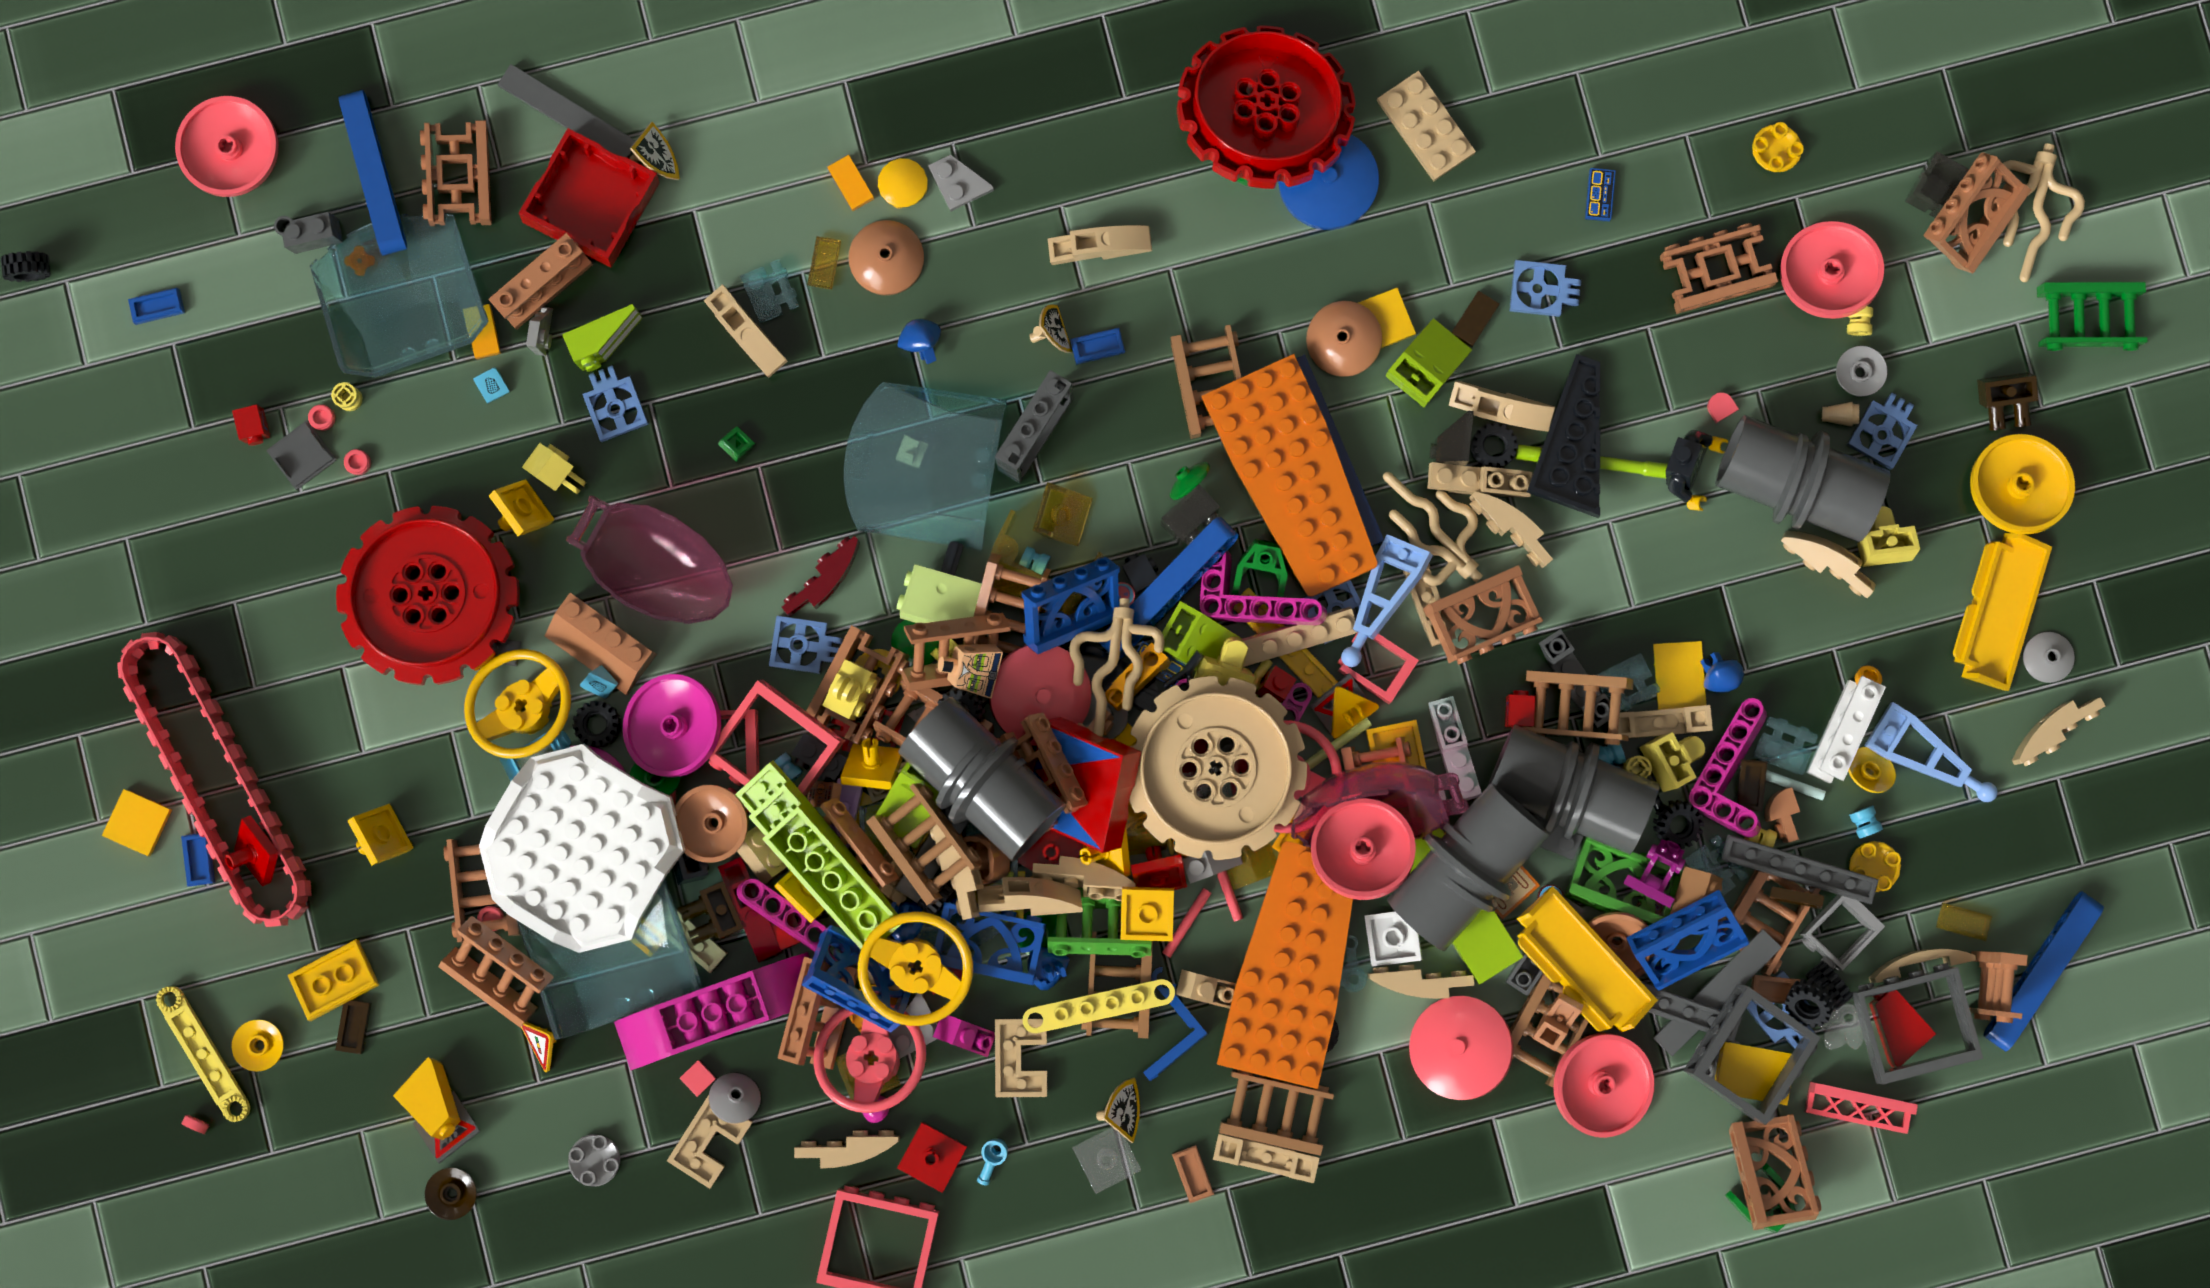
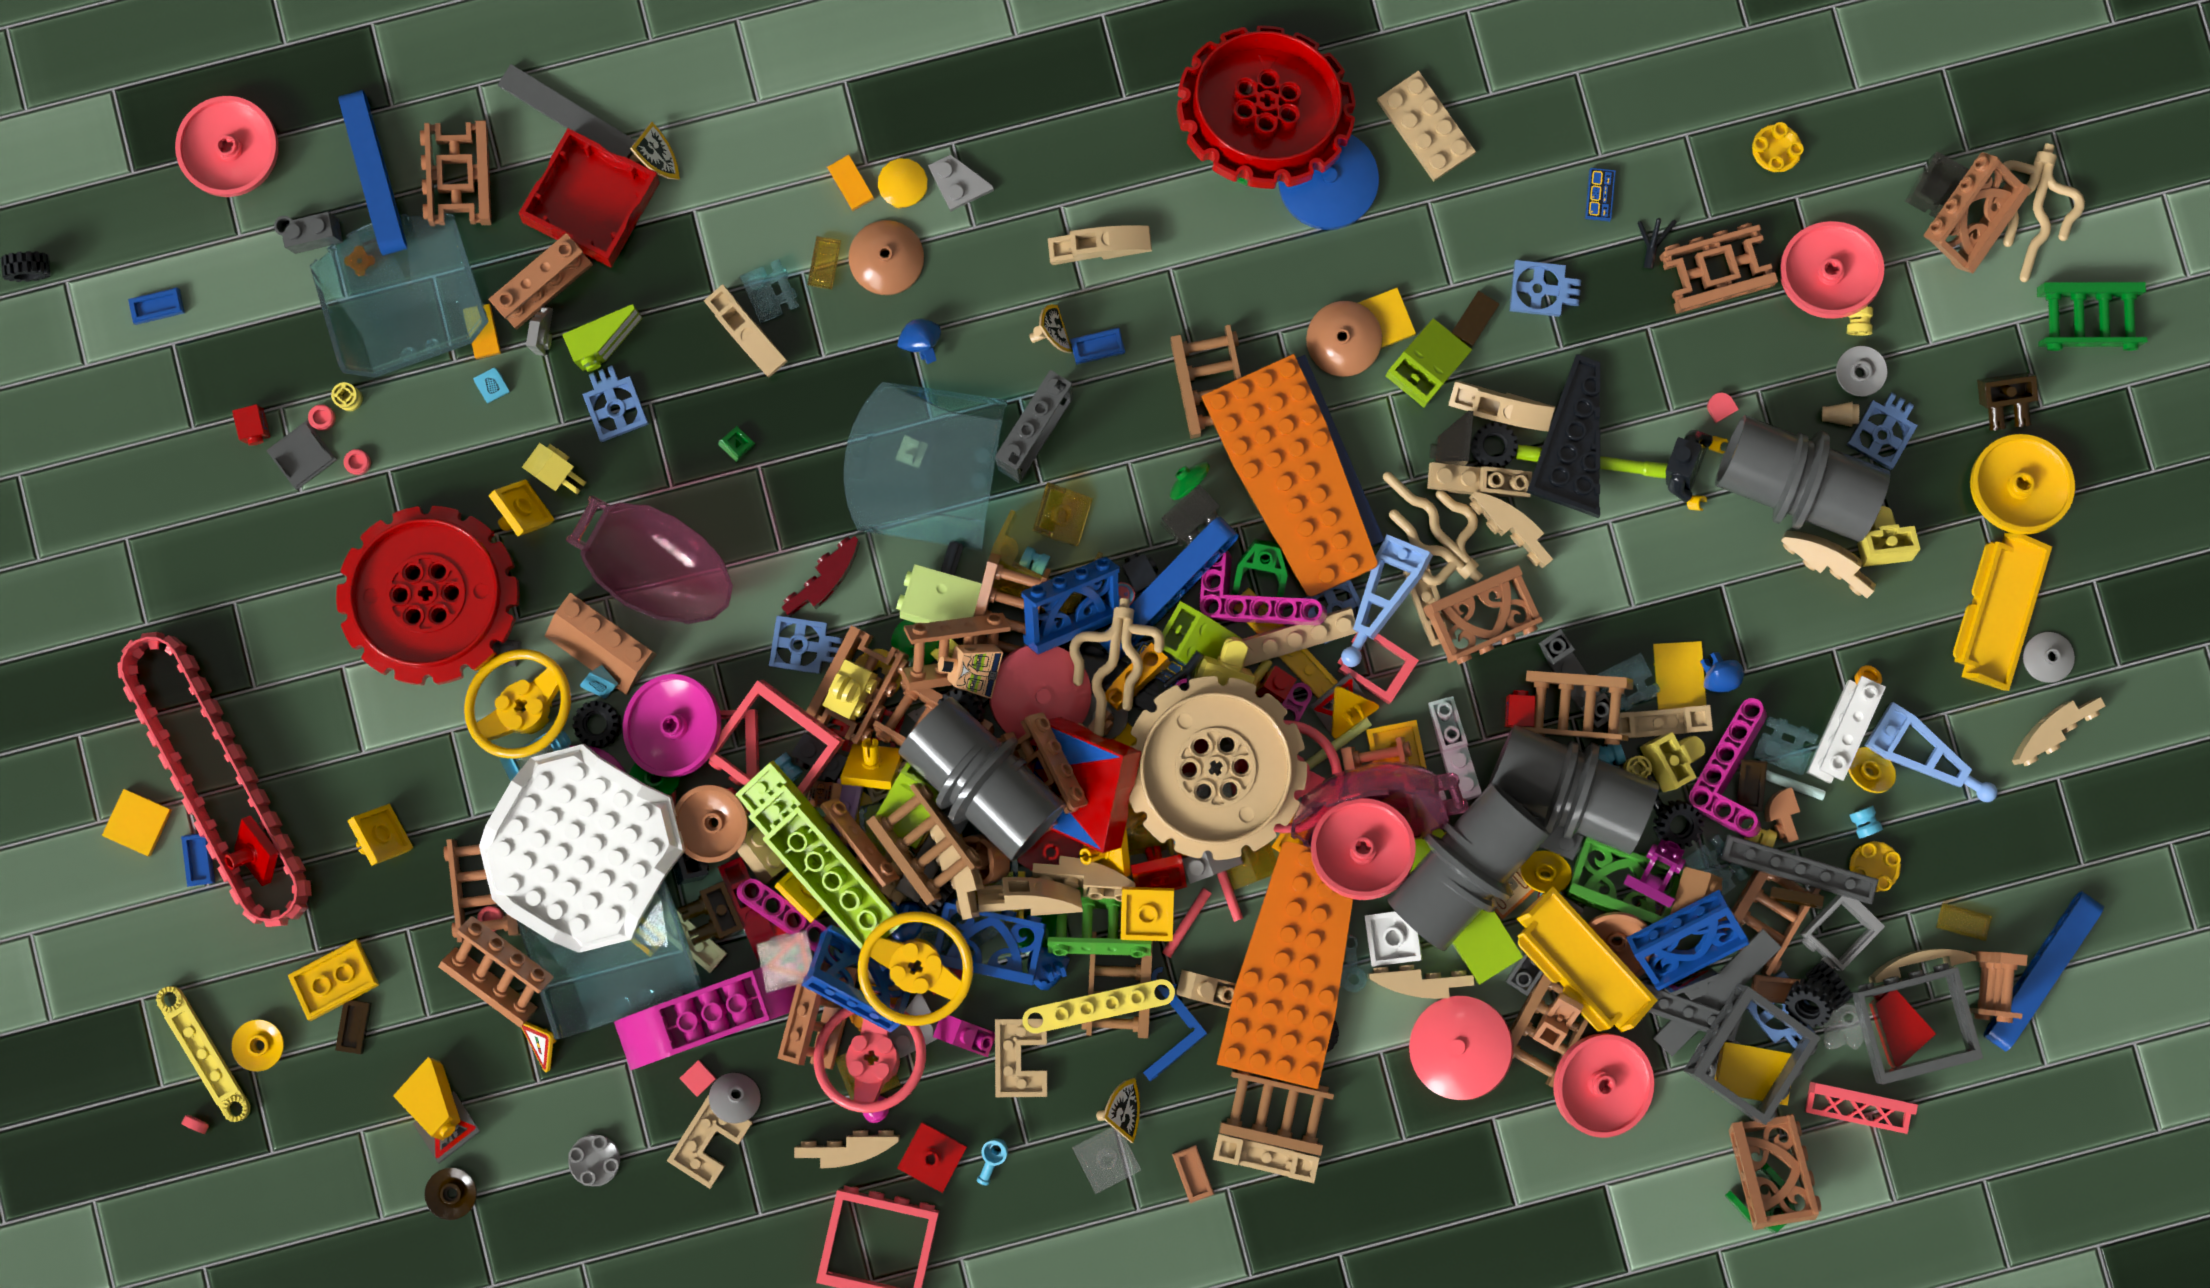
(784, 960): none -> clear piece
(1547, 864): none -> yellow dish
(1652, 246): none -> black plant
(1694, 984): none -> dark grey piece

